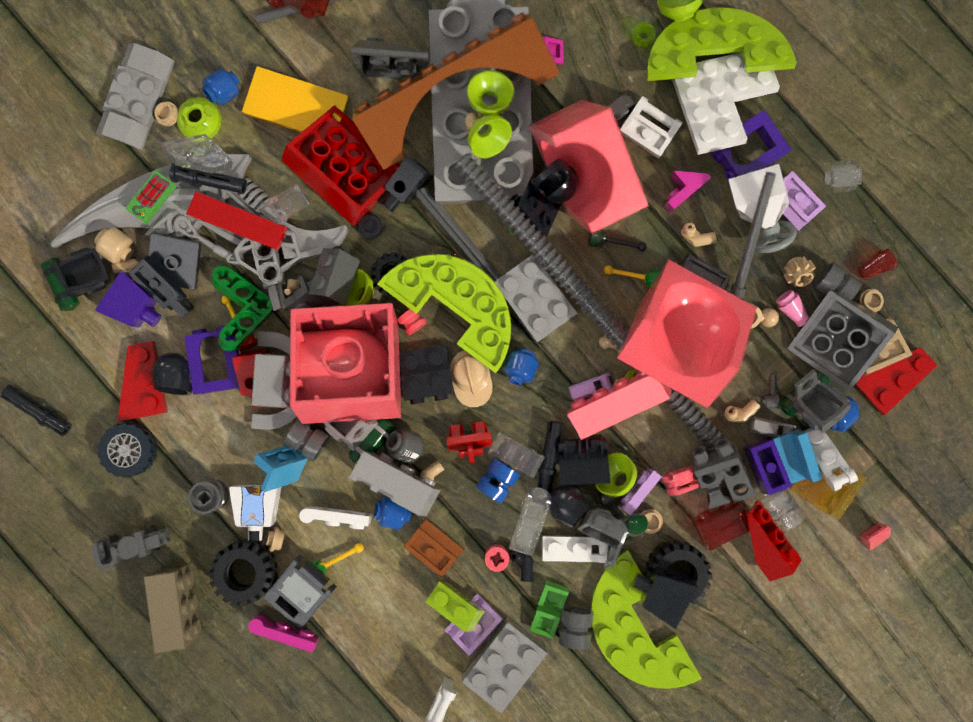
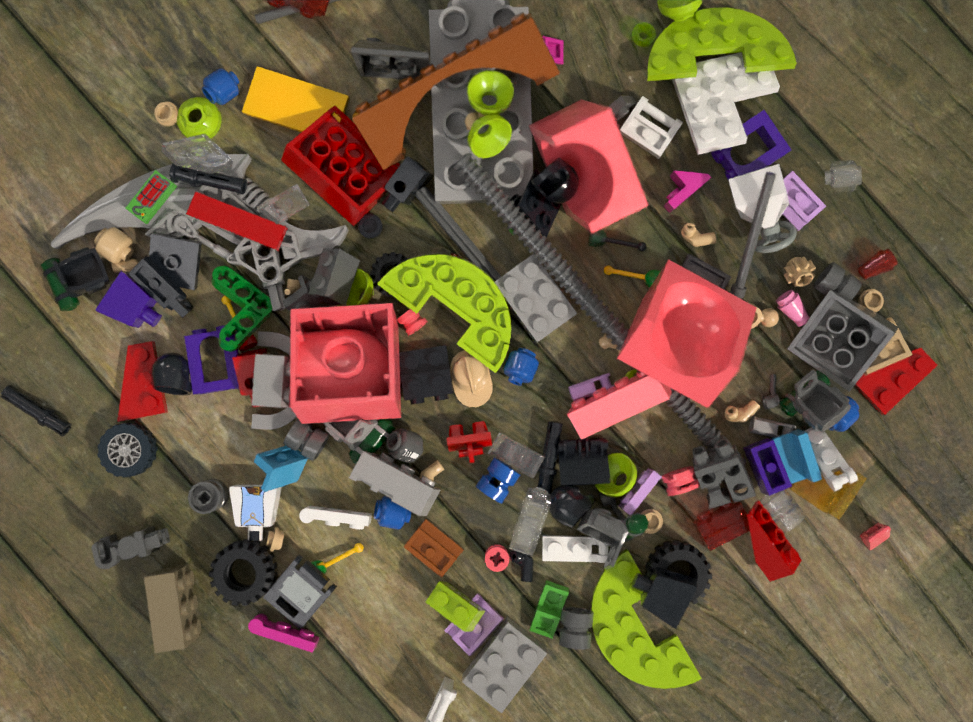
(134, 95): light grey piece -> none

